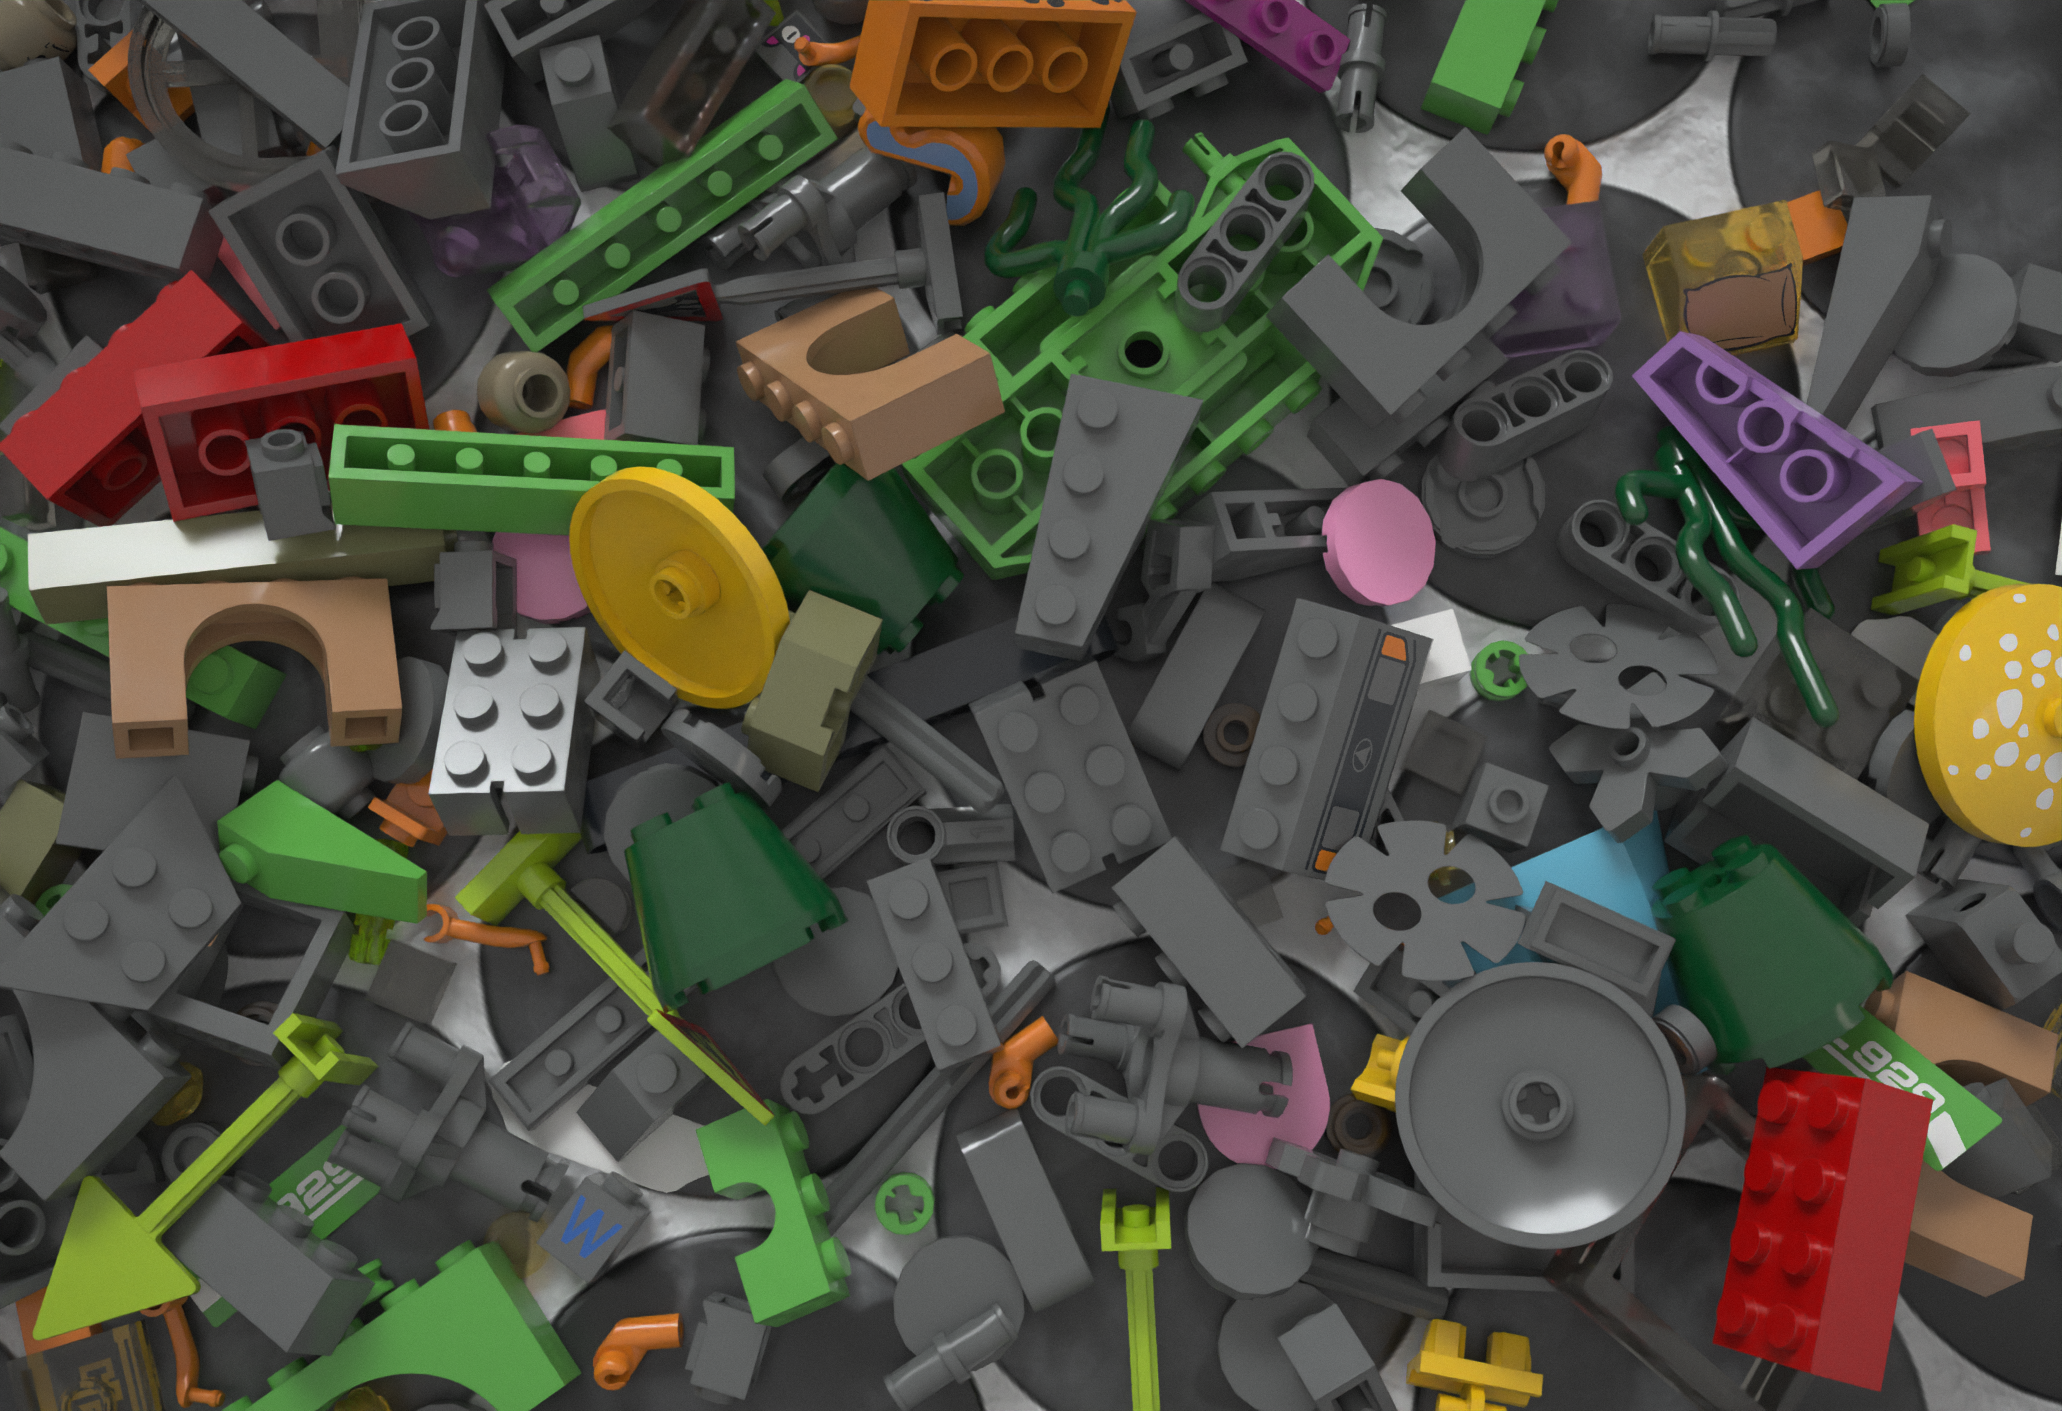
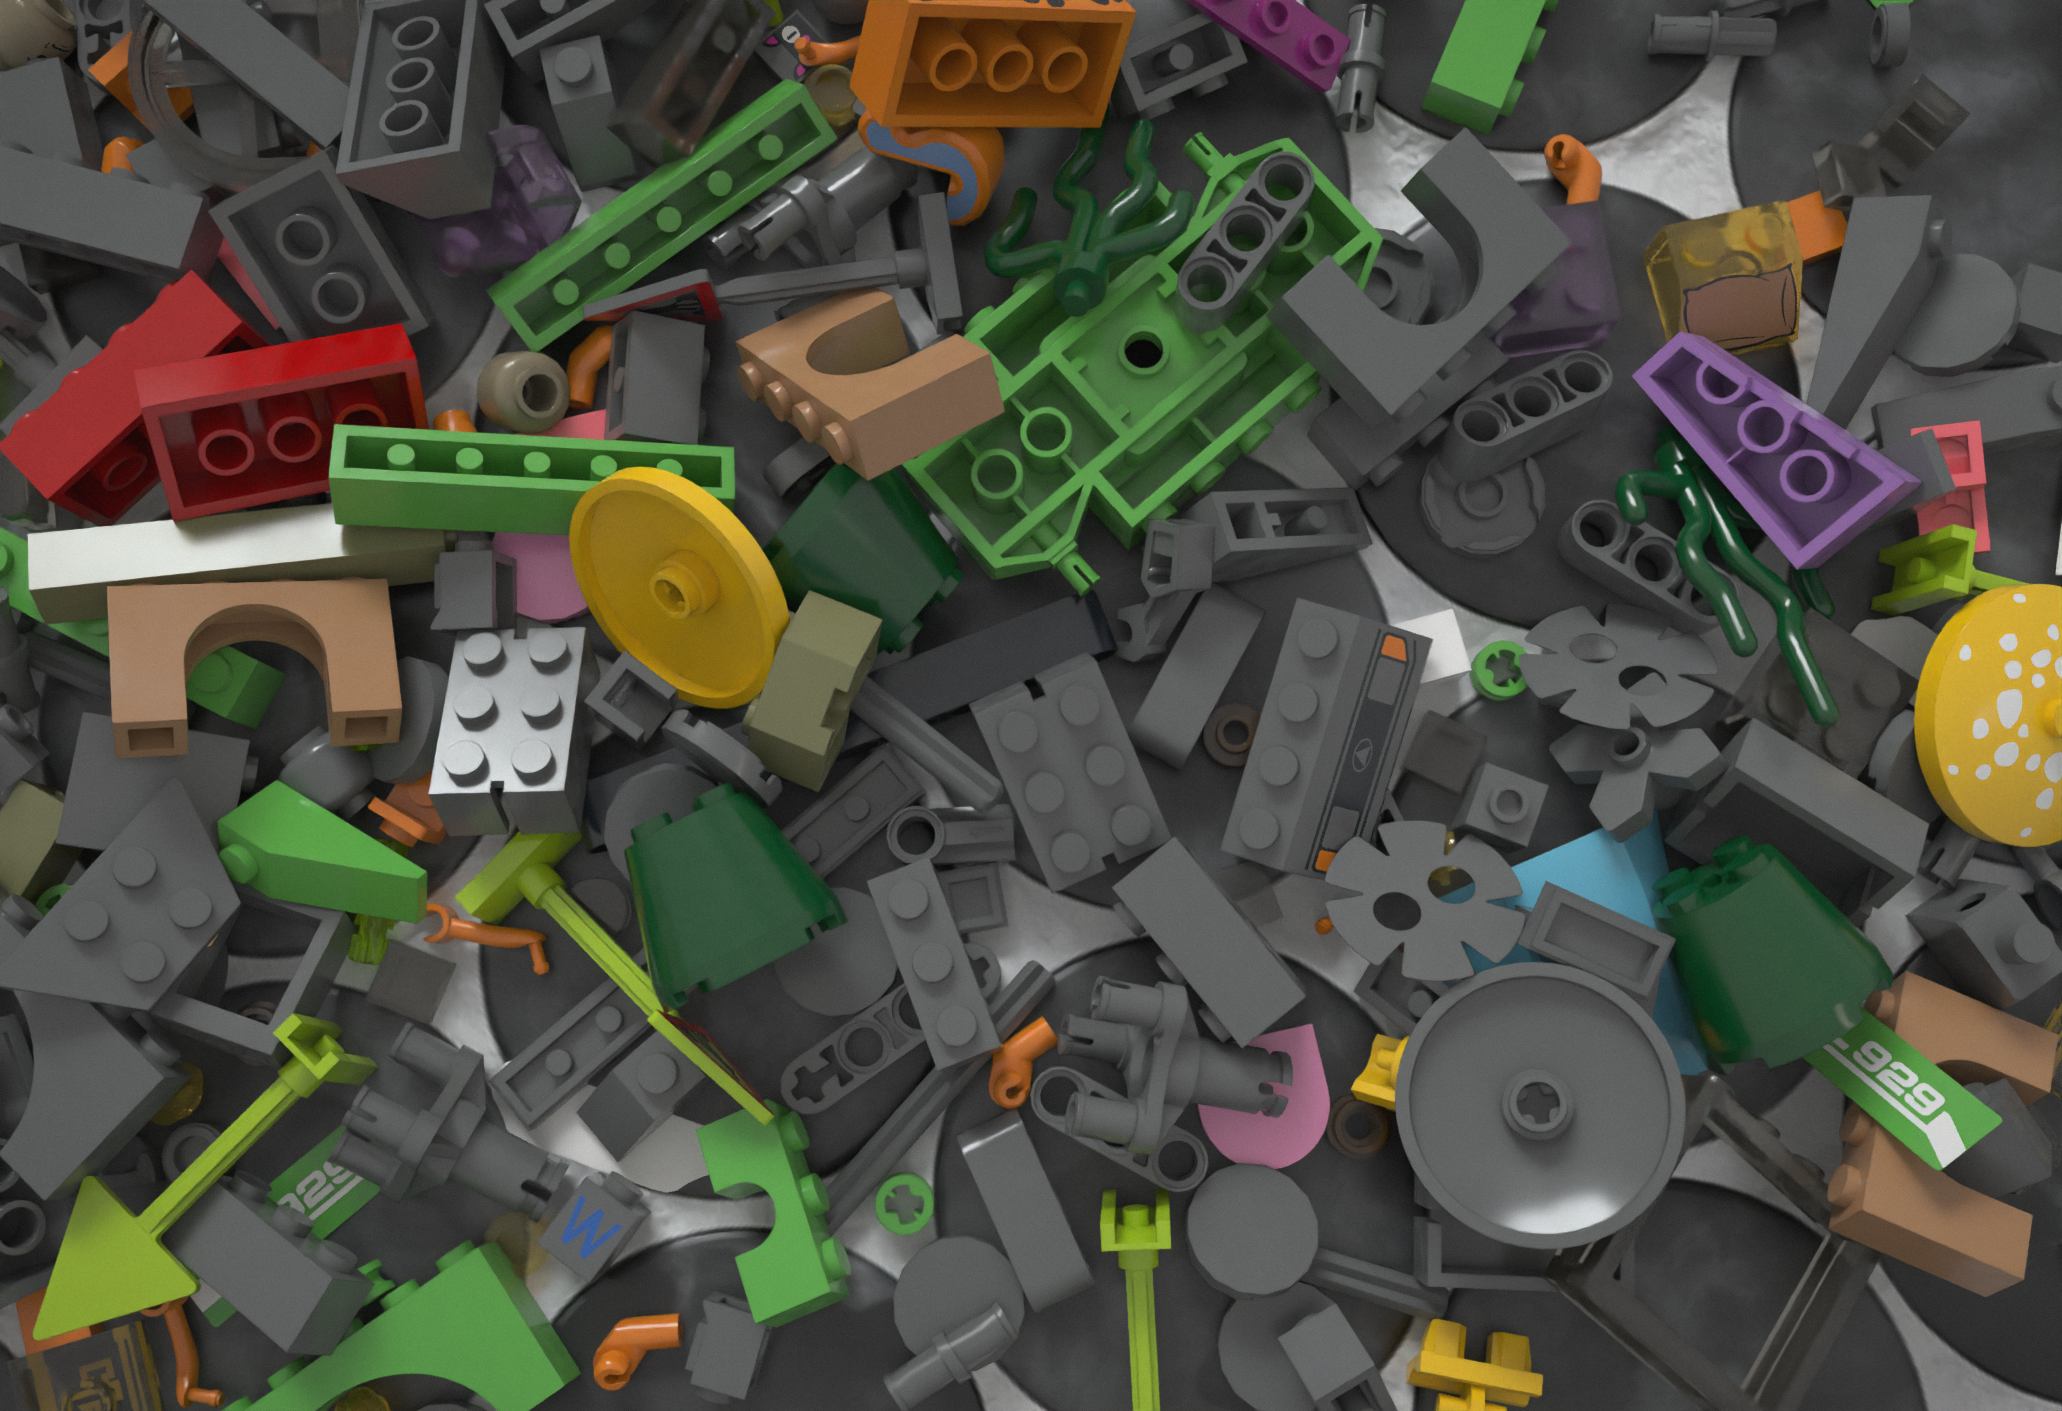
(289, 484): dark grey window -> none
(1102, 487): dark grey wedge -> none
(1348, 1195): dark grey plant -> none
(1378, 543): bright pink tile -> none
(1687, 1039): dark grey tile -> none
(1824, 1224): red brick -> none

